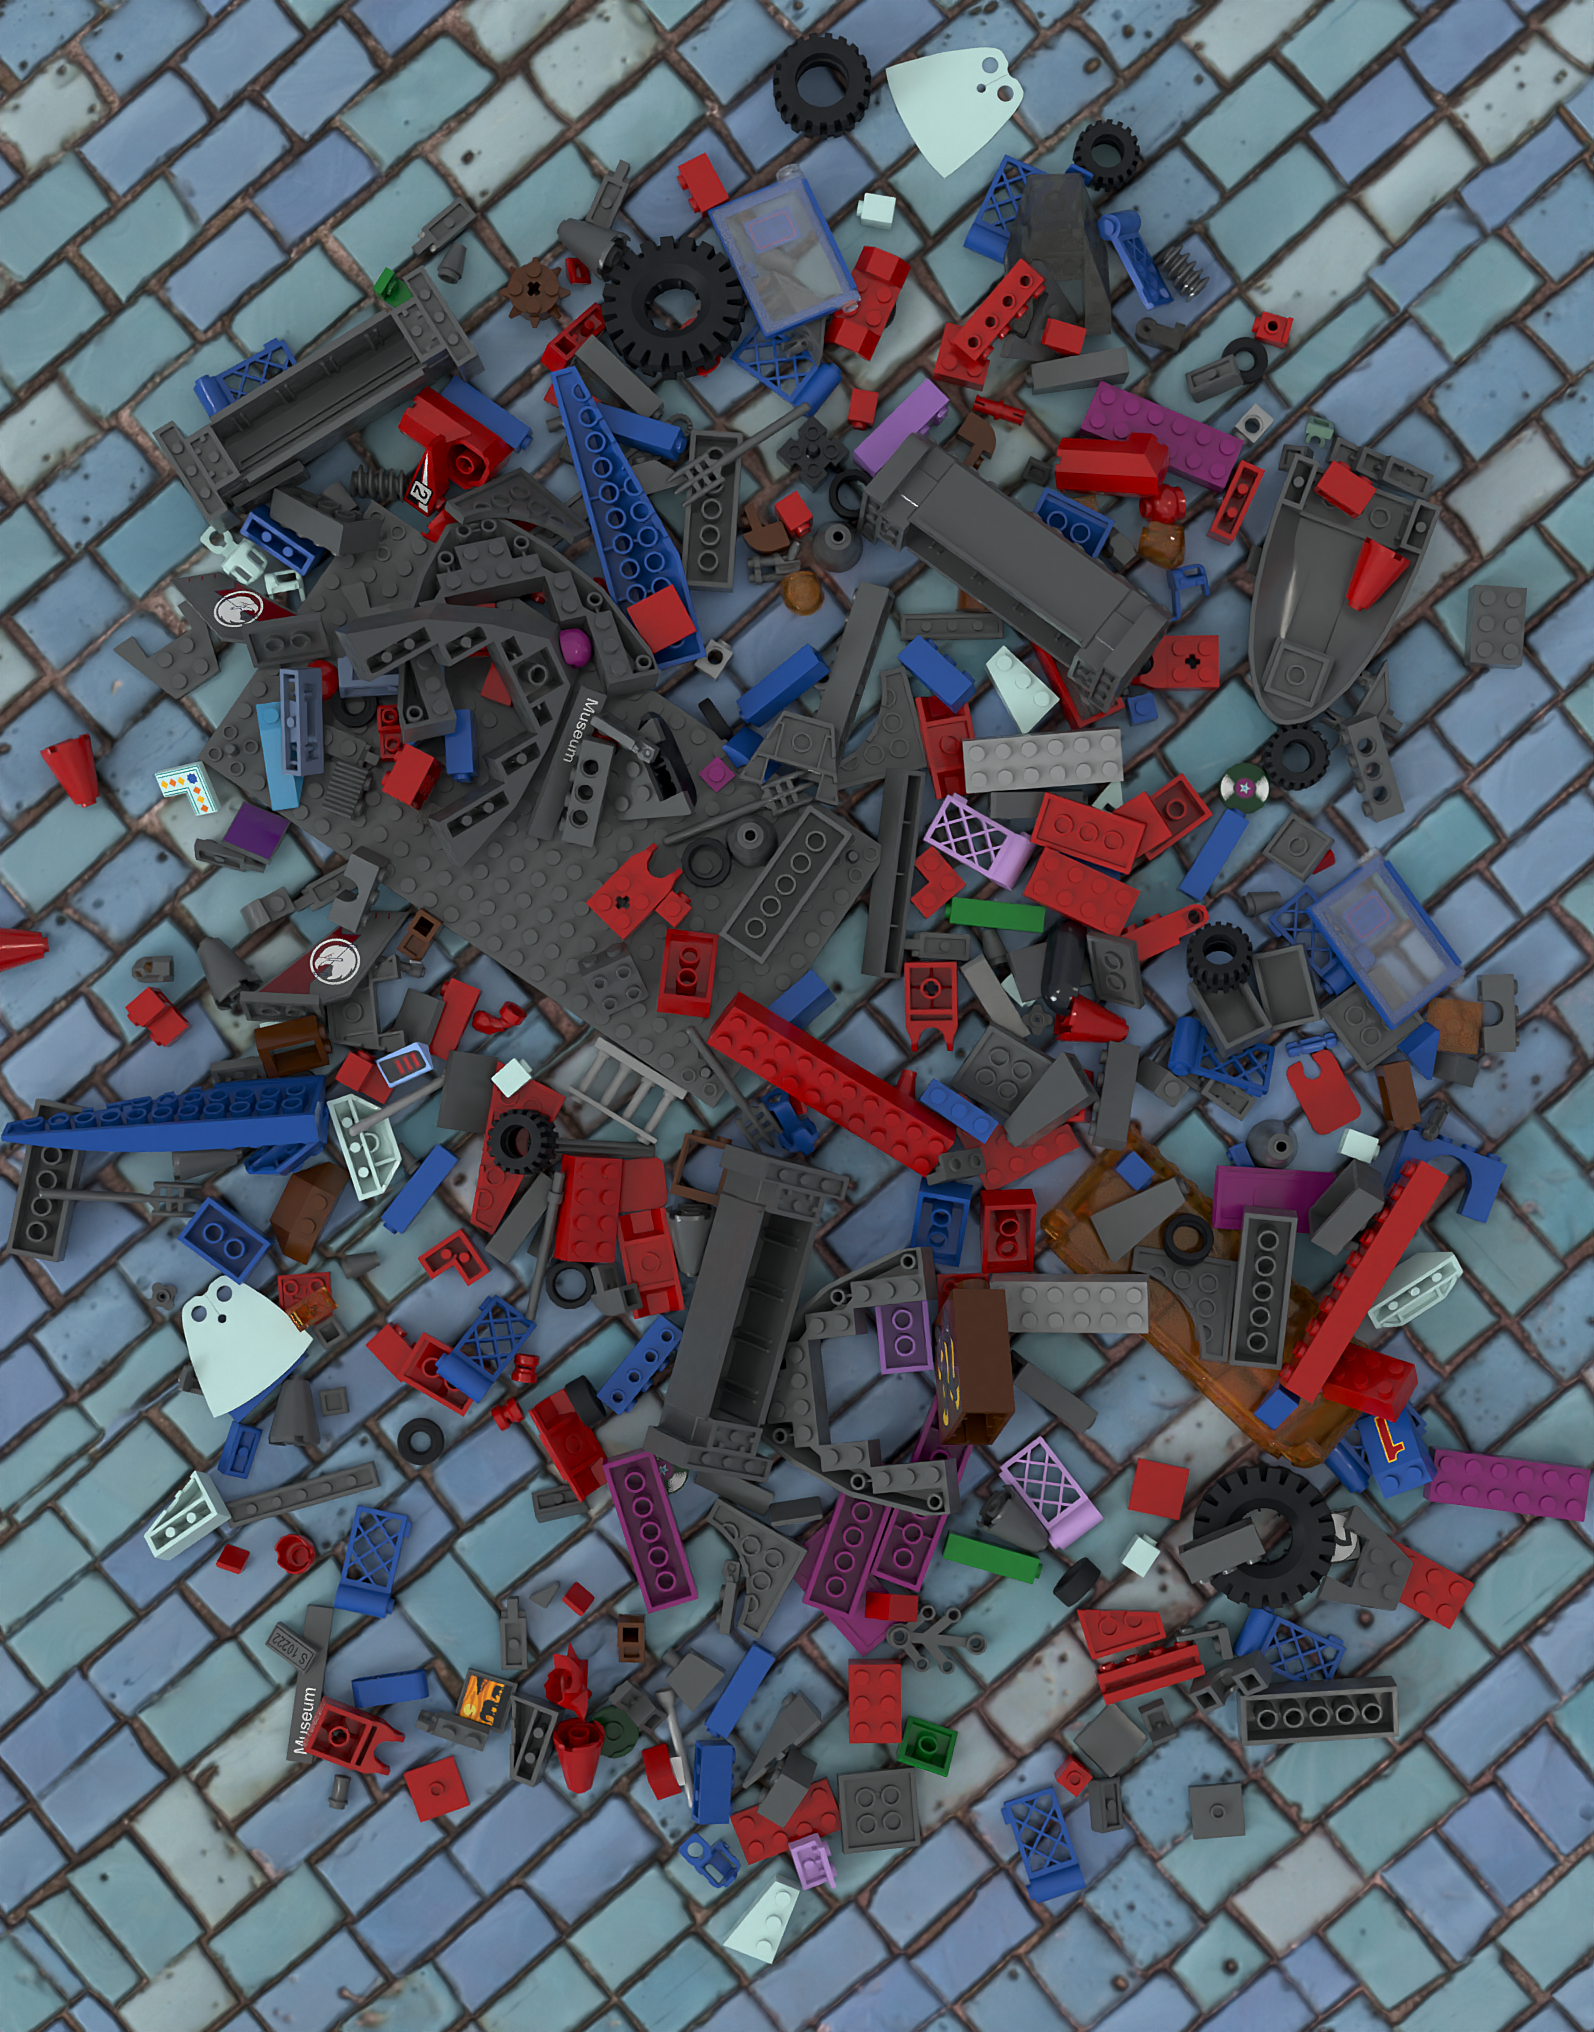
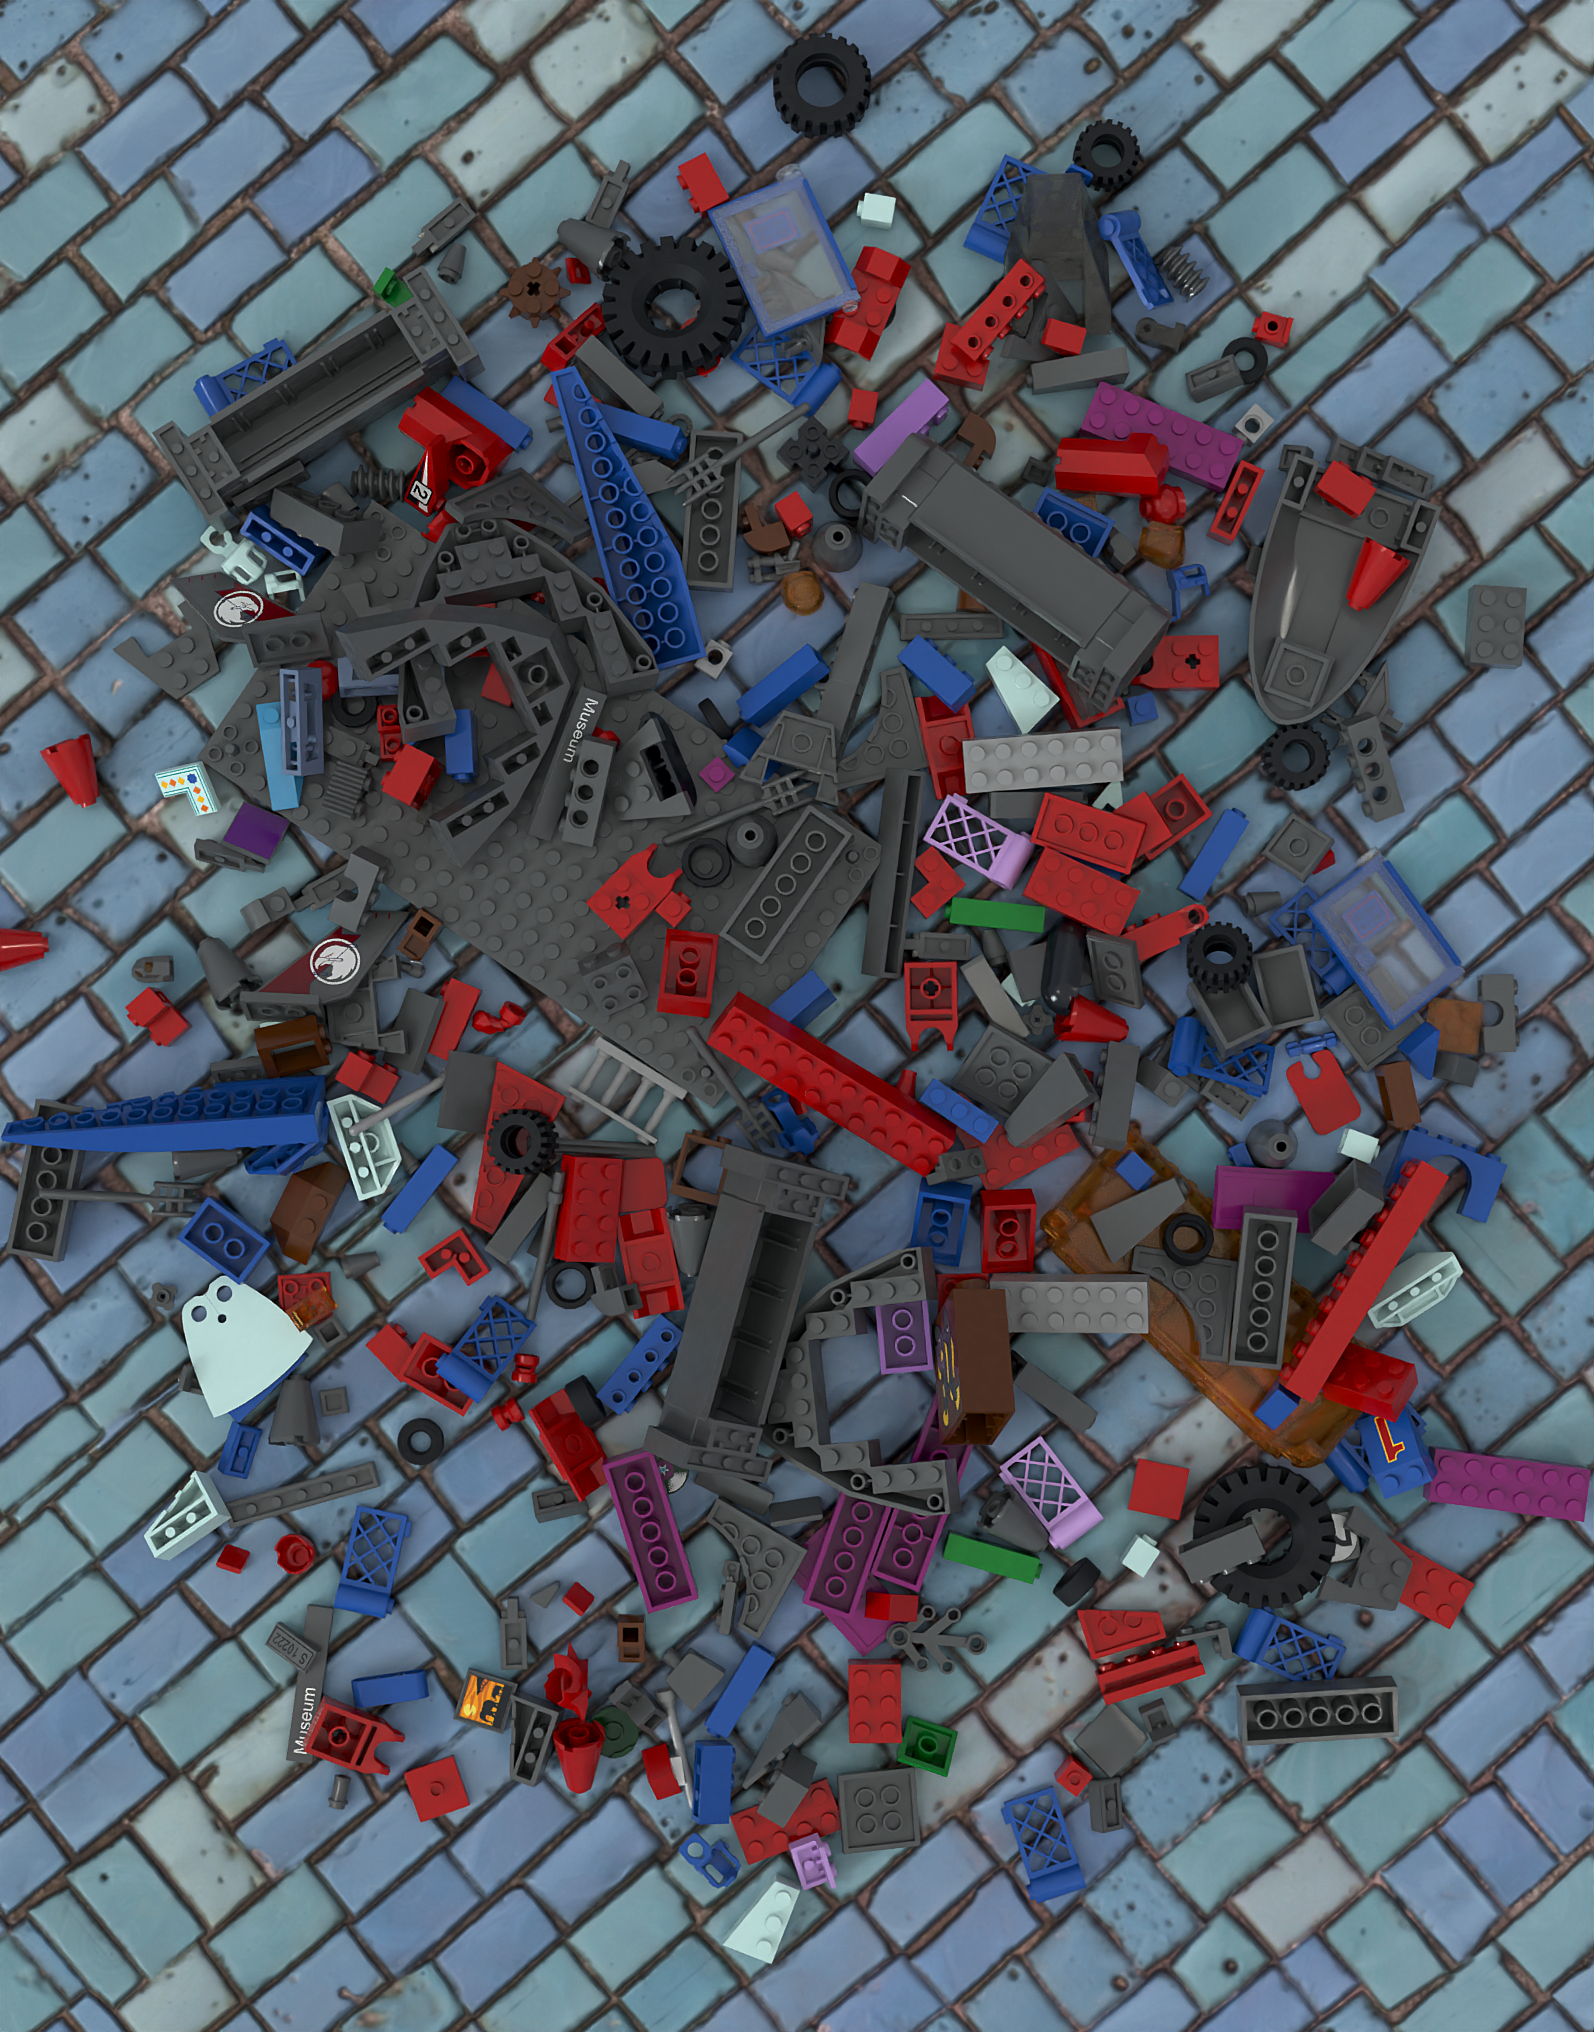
(405, 1064): slope -> none
(454, 1728): dark grey hinge -> none
(513, 1077): light aqua brick -> none
(575, 647): magenta hair -> none
(626, 735): dark grey hinge -> none
(662, 619): red tile -> none
(944, 108): light aqua piece -> none
(999, 410): red pin -> none
(1216, 1810): dark grey plate -> none
(1244, 788): dark green tile -> none
(1248, 1673): dark grey arch -> none
(1319, 427): sand green tile -> none
(1436, 1121): dark grey axle -> none

